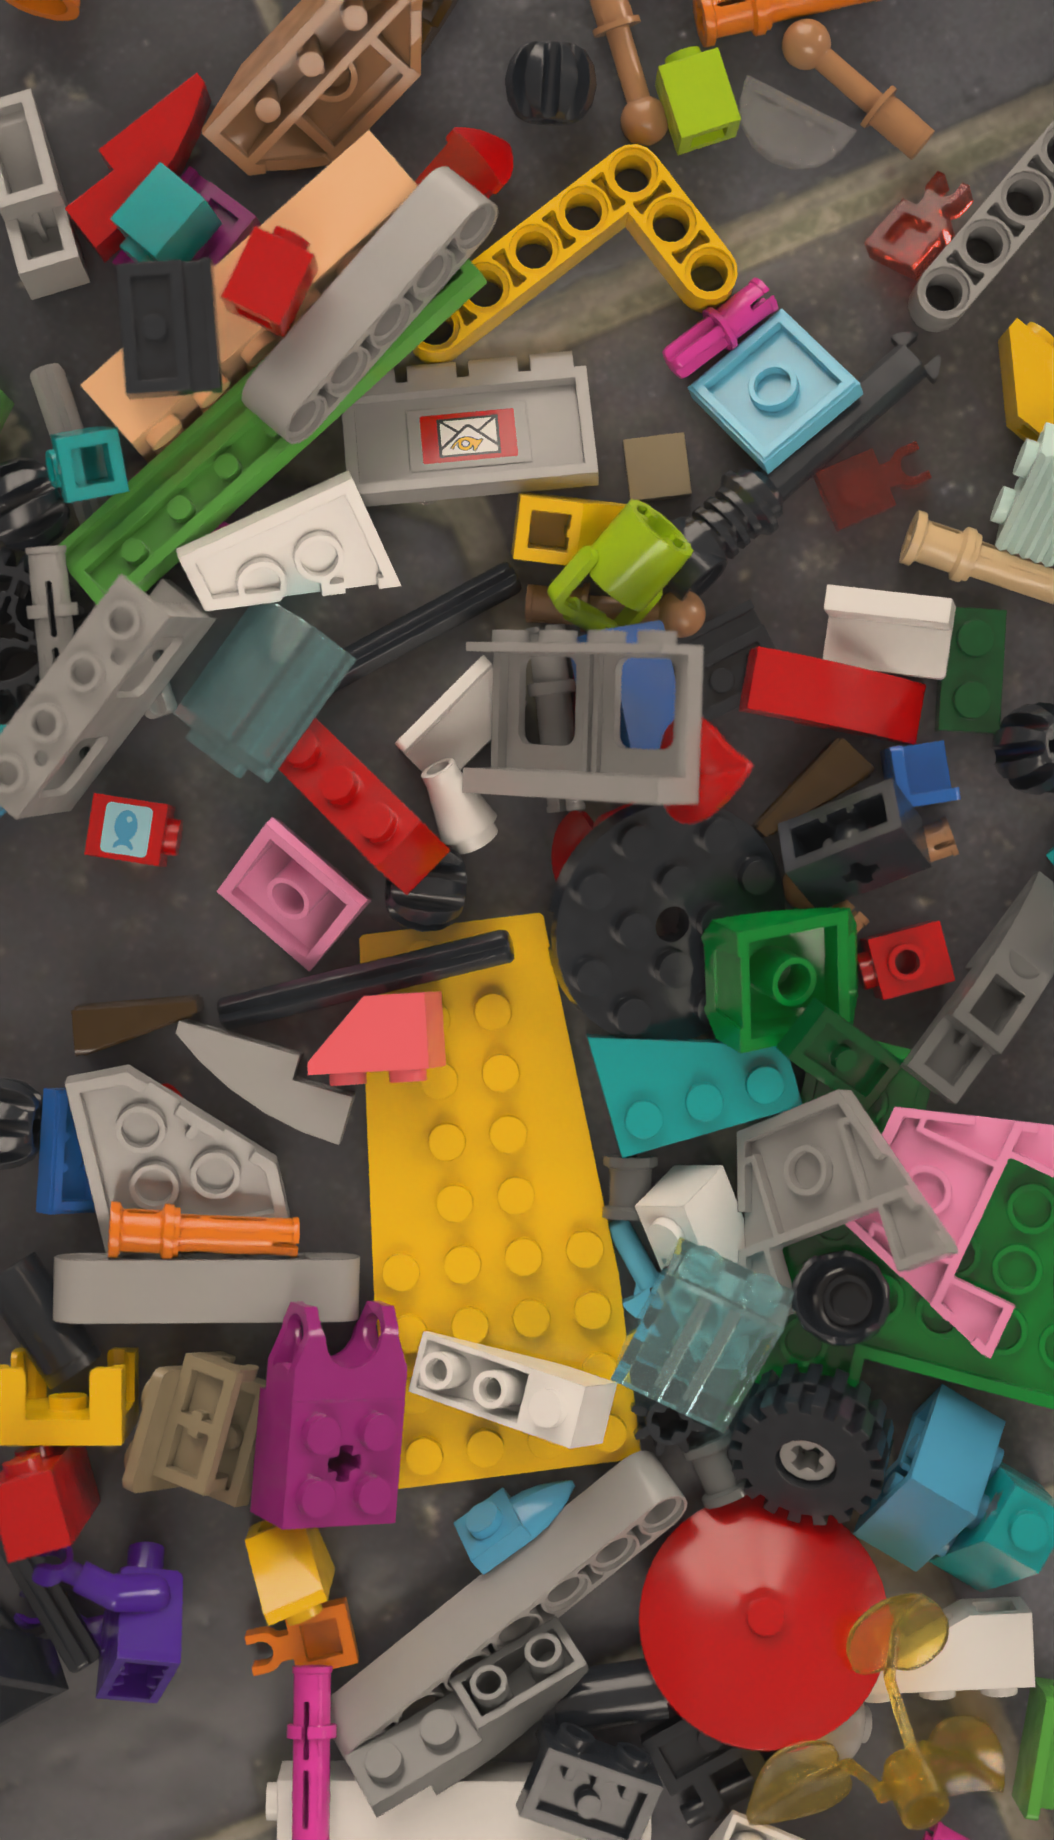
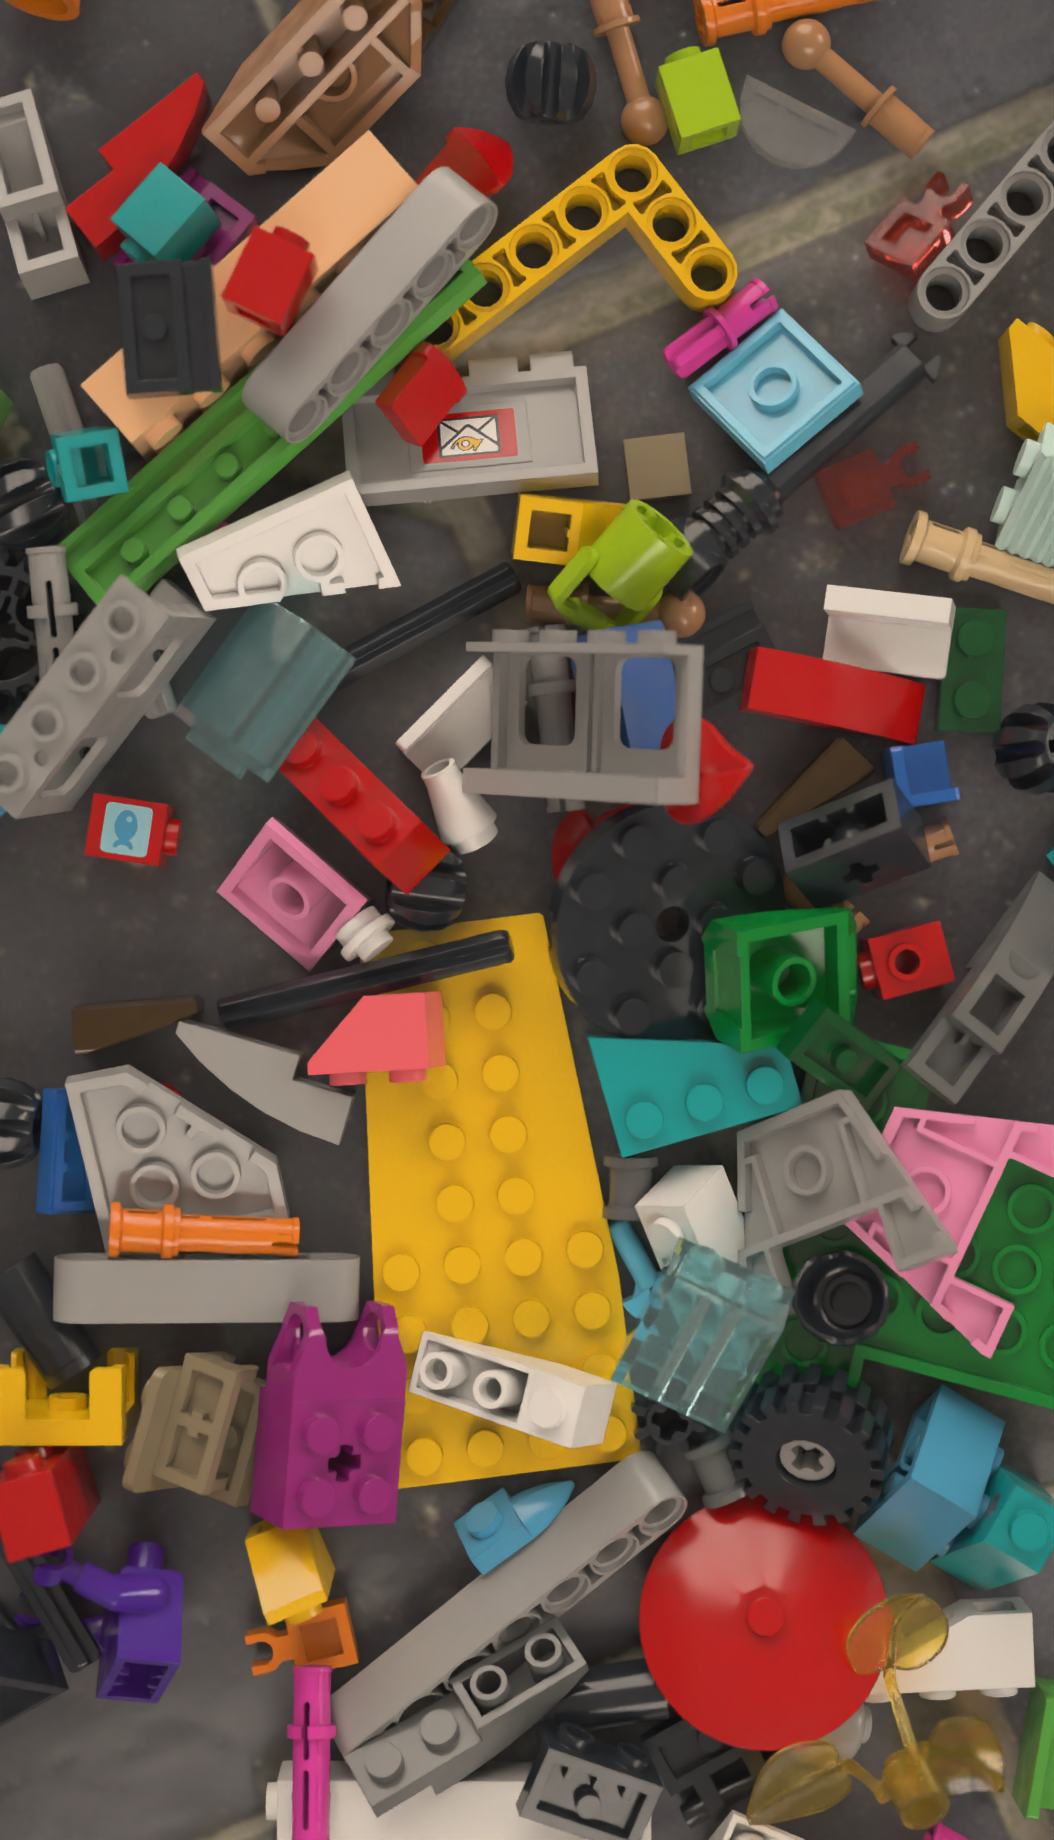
(365, 935): none -> white plate
(421, 393): none -> red tile

